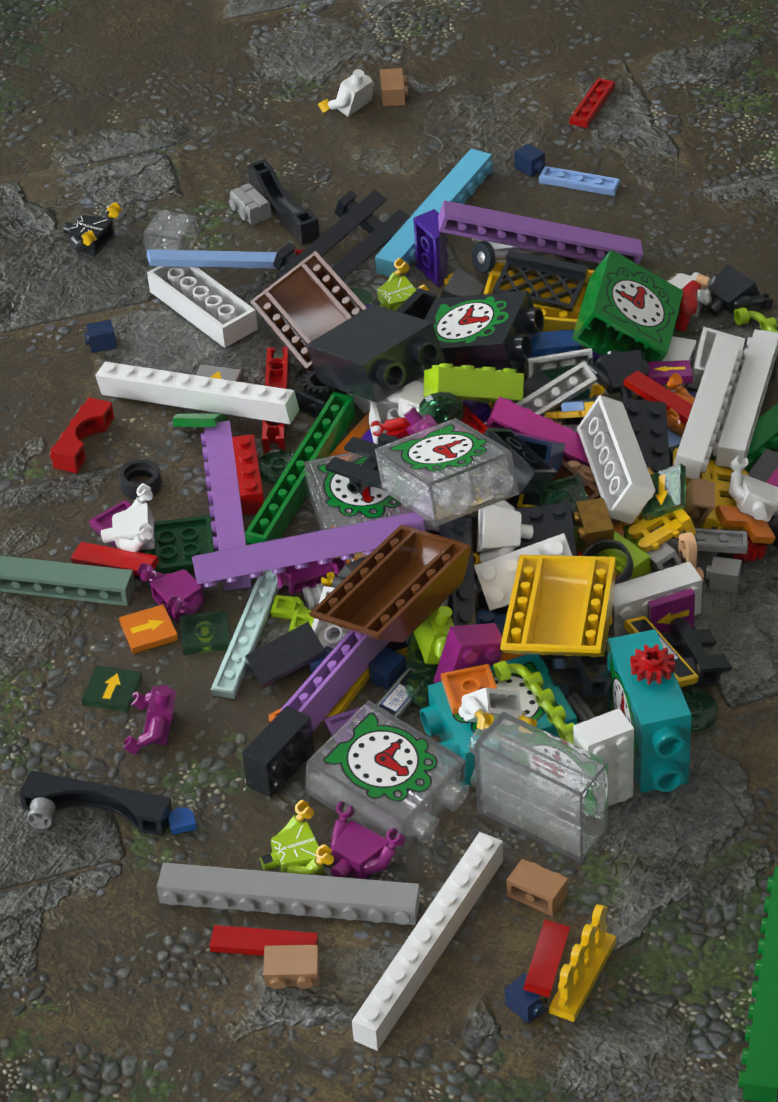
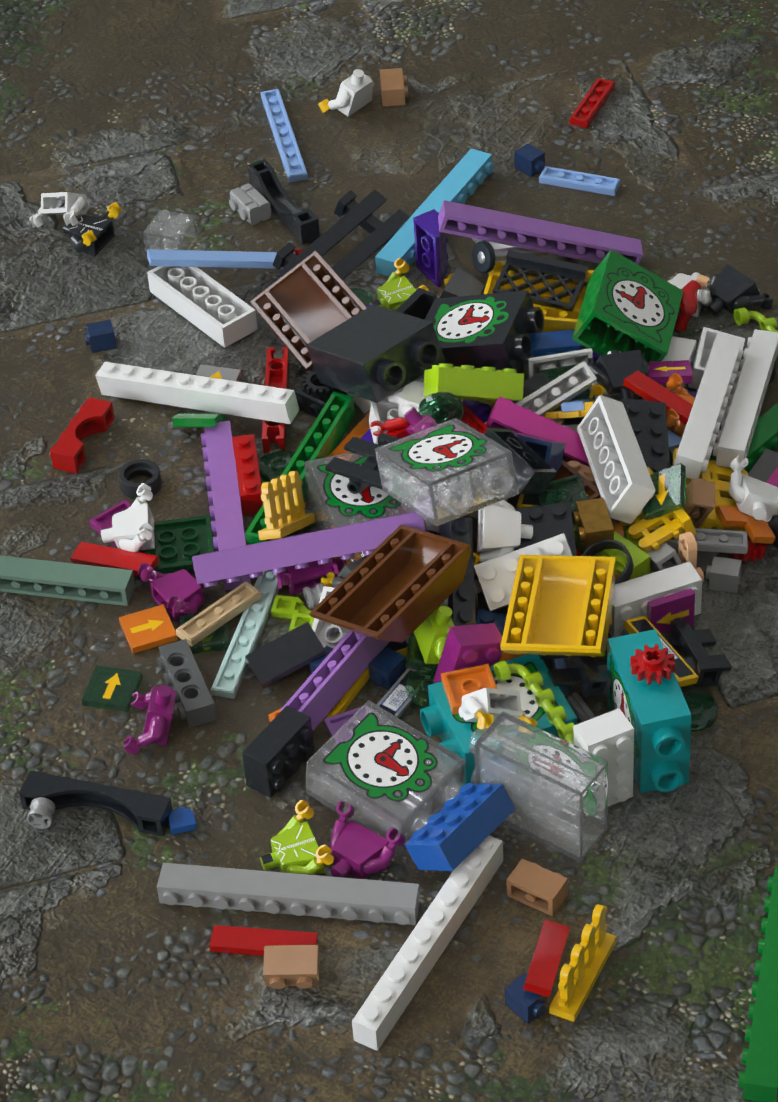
(61, 203): none -> white torso
(186, 679): none -> dark grey brick
(219, 613): none -> tan tile
(284, 135): none -> light blue tile
(284, 507): none -> yellow fence
(460, 826): none -> blue brick

